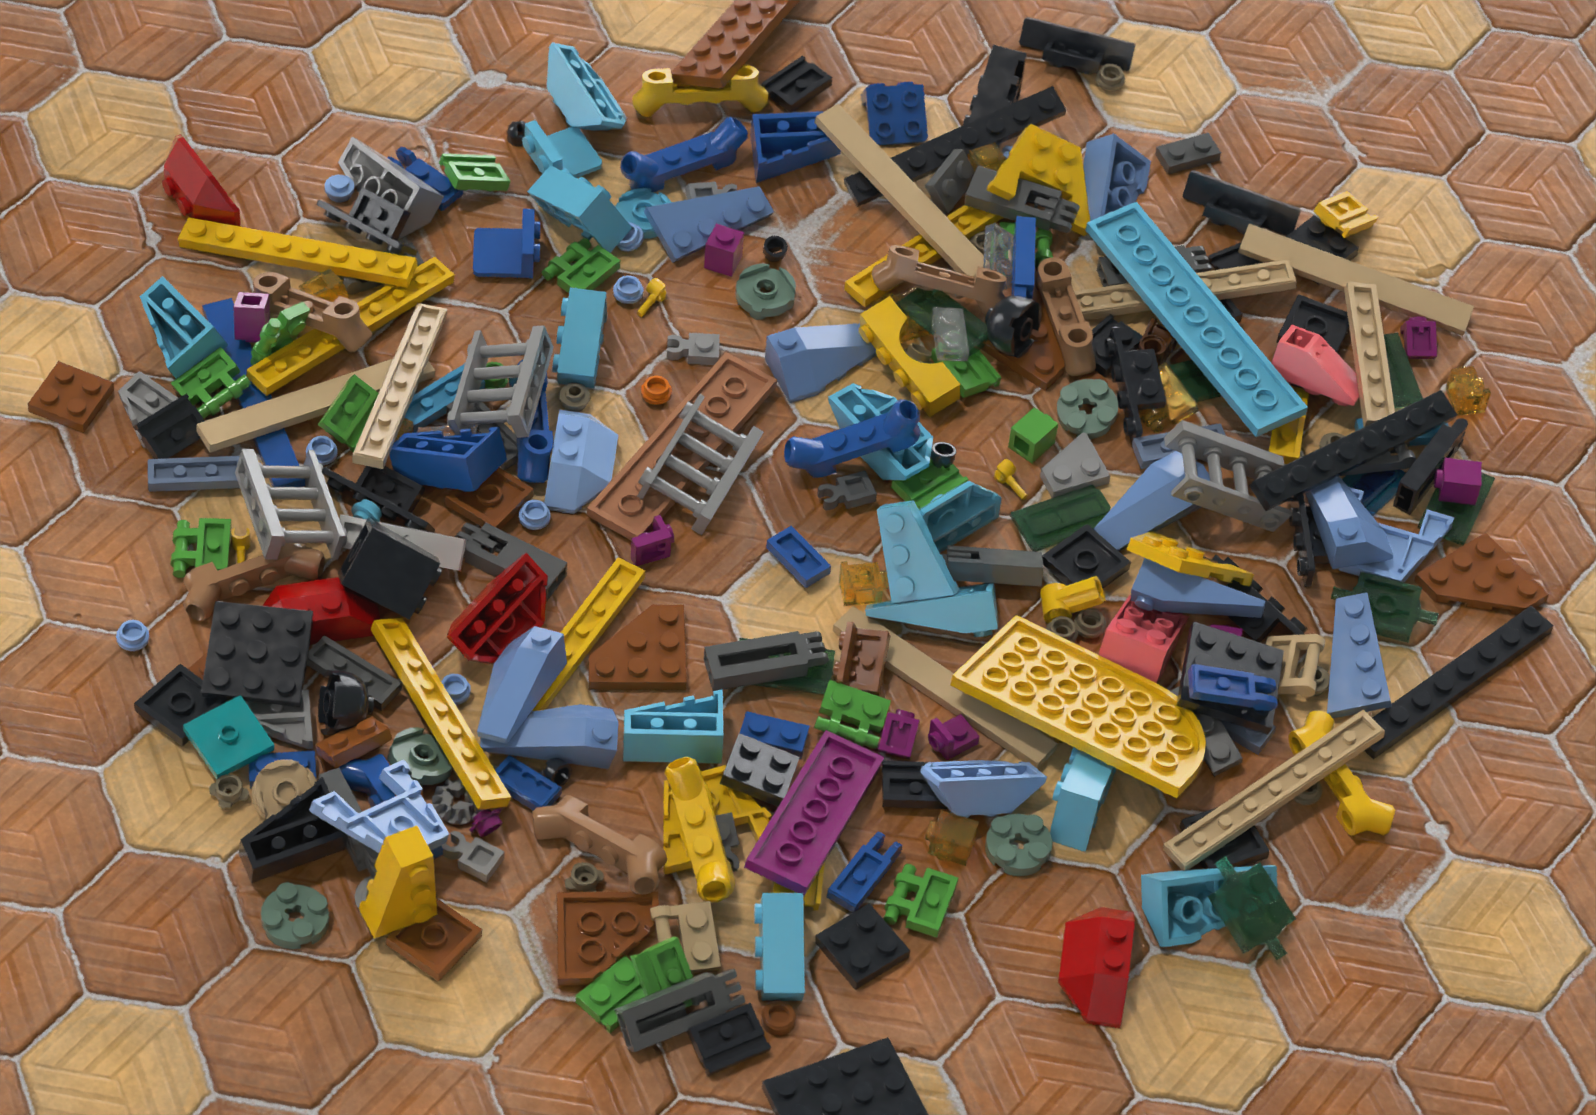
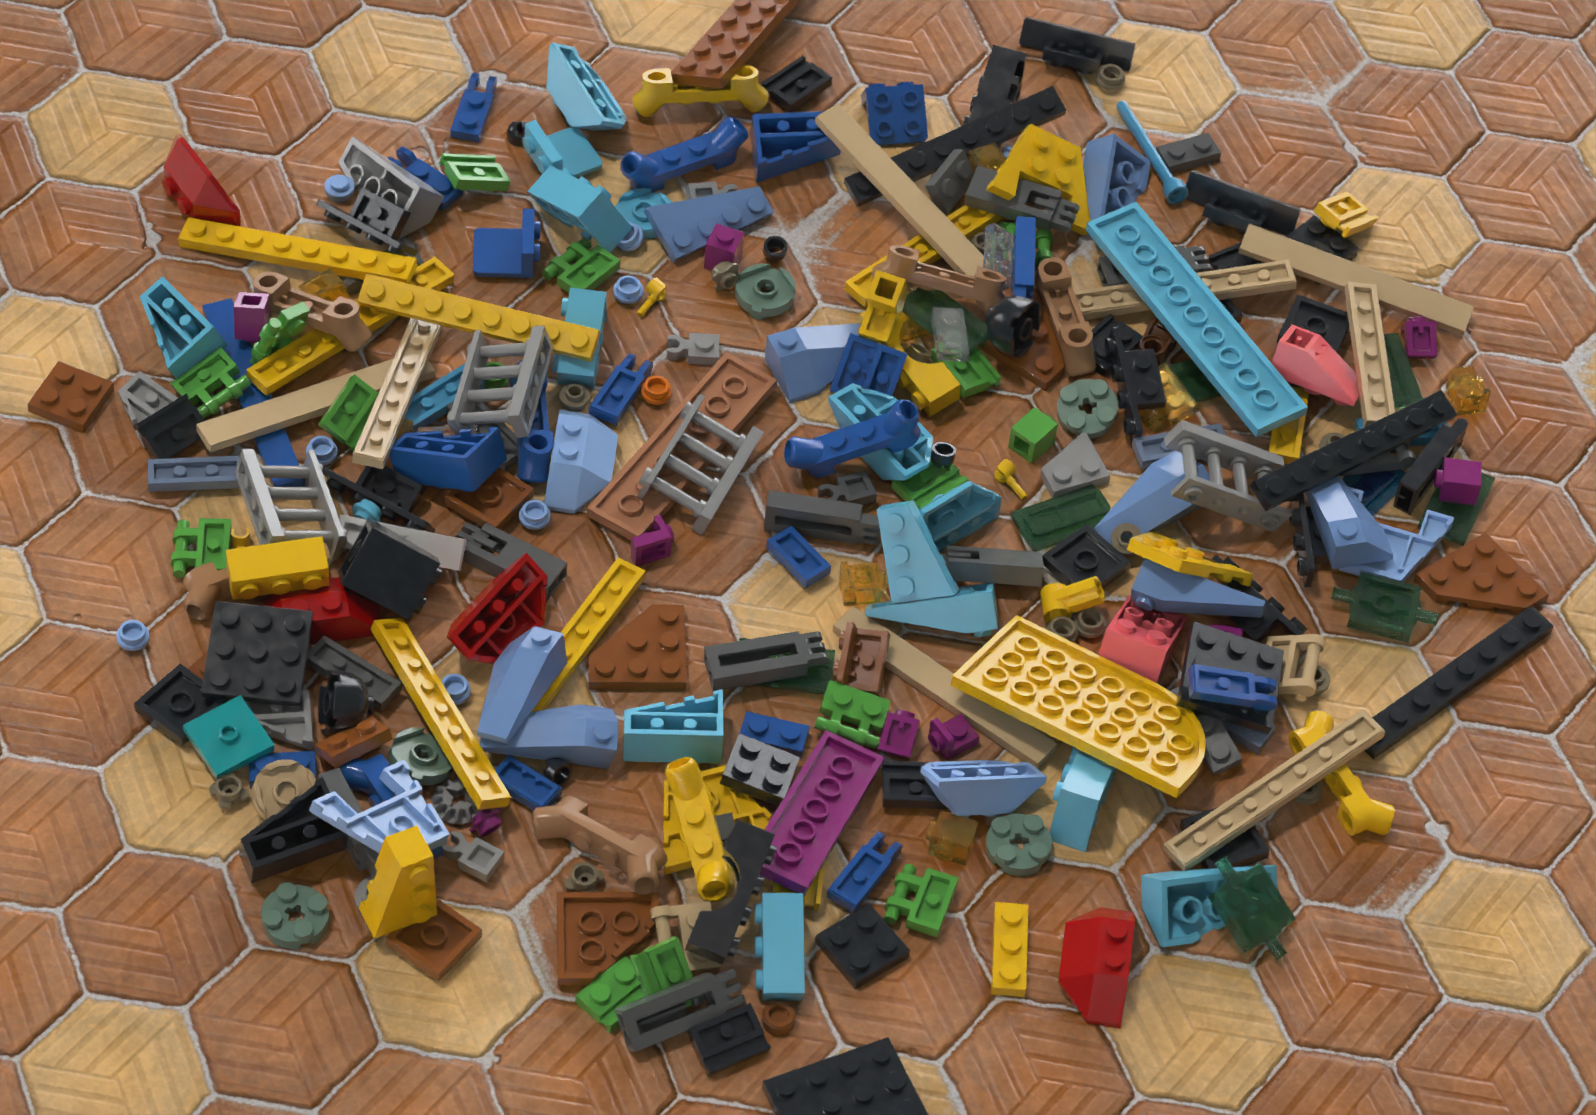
(277, 568): none -> yellow brick
(473, 110): none -> blue hinge
(474, 315): none -> yellow plate
(620, 390): none -> blue hinge
(716, 929): none -> black arch
(725, 275): none -> dark tan plate
(821, 518): none -> dark grey hinge
(868, 365): none -> blue slope
(884, 307): none -> yellow brick
(1009, 949): none -> yellow plate
(1116, 535): none -> dark tan plate
(1173, 188): none -> dark azure piece
(1356, 661): medium blue wing -> none

